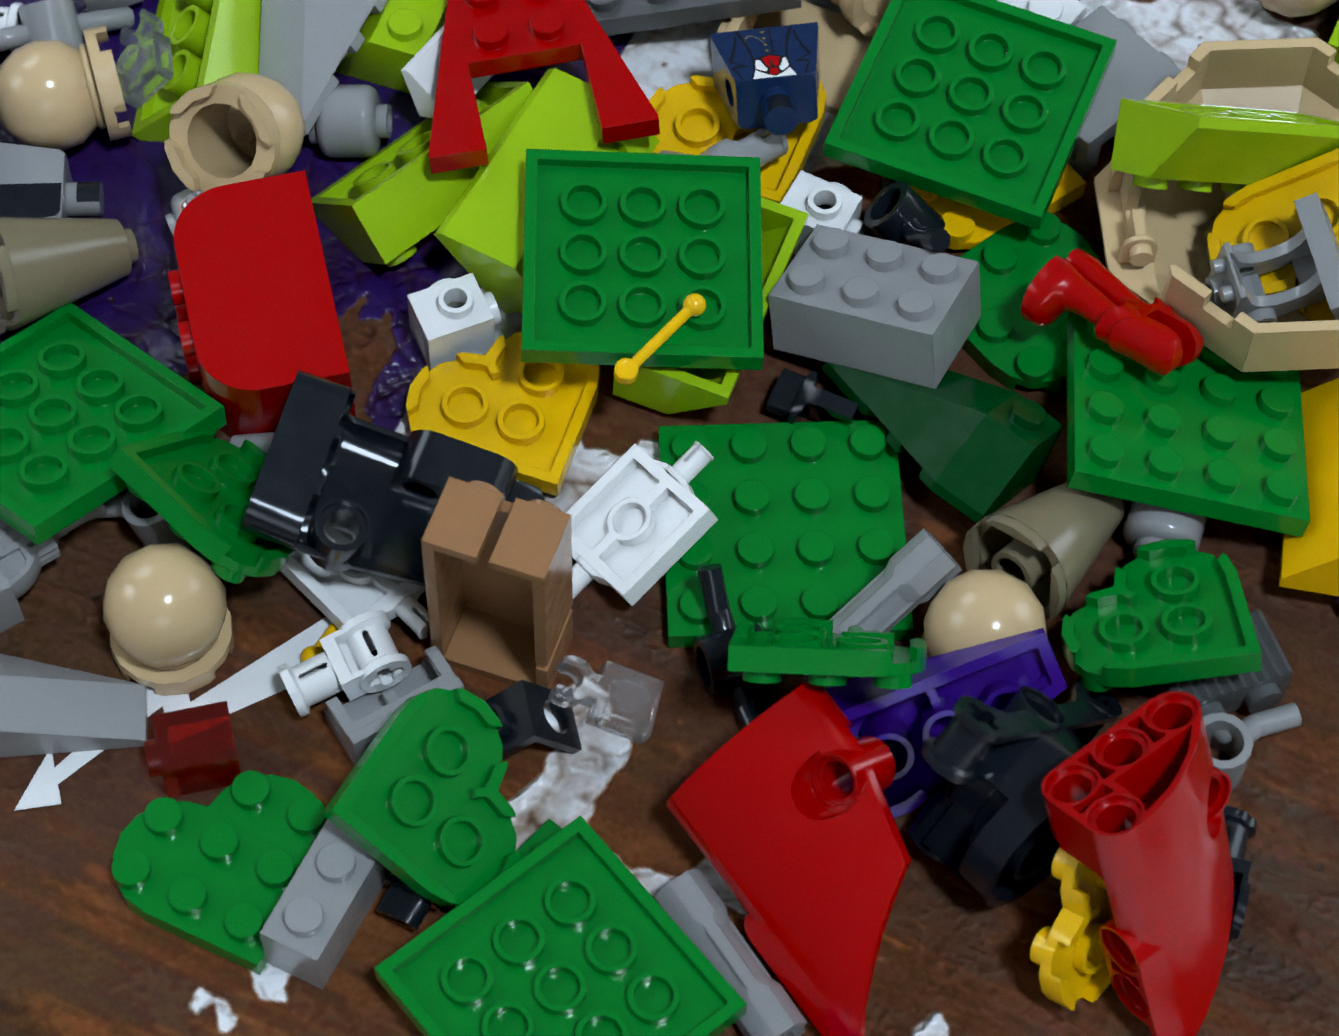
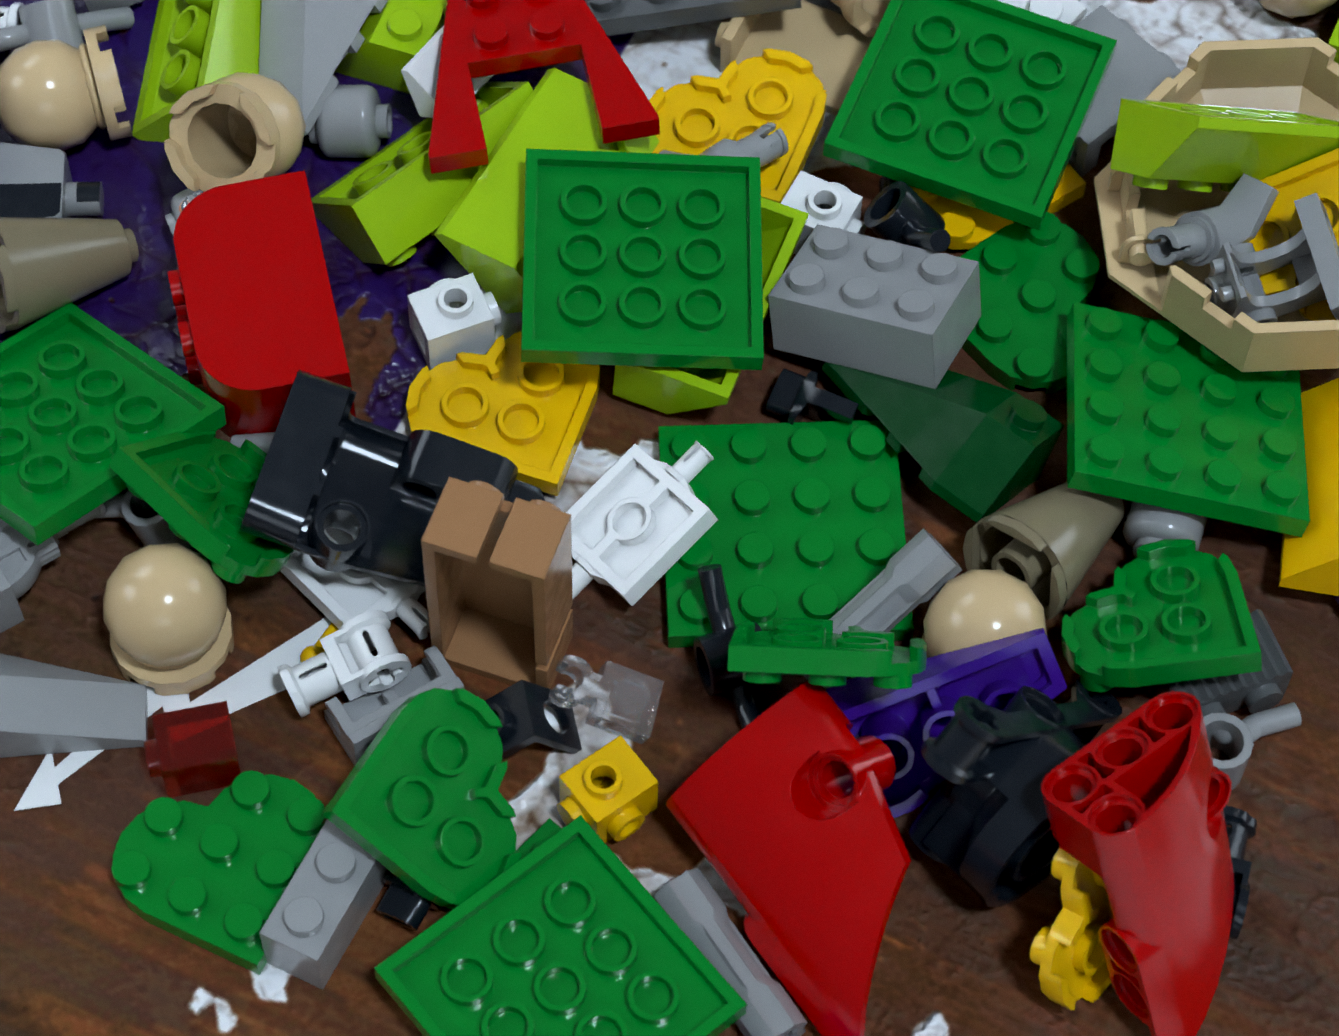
(145, 61): clear plate -> none
(609, 791): none -> yellow brick
(627, 368): yellow hinge -> none
(768, 75): dark blue torso -> none
(1130, 326): red piece -> none
(1201, 233): none -> light grey arm

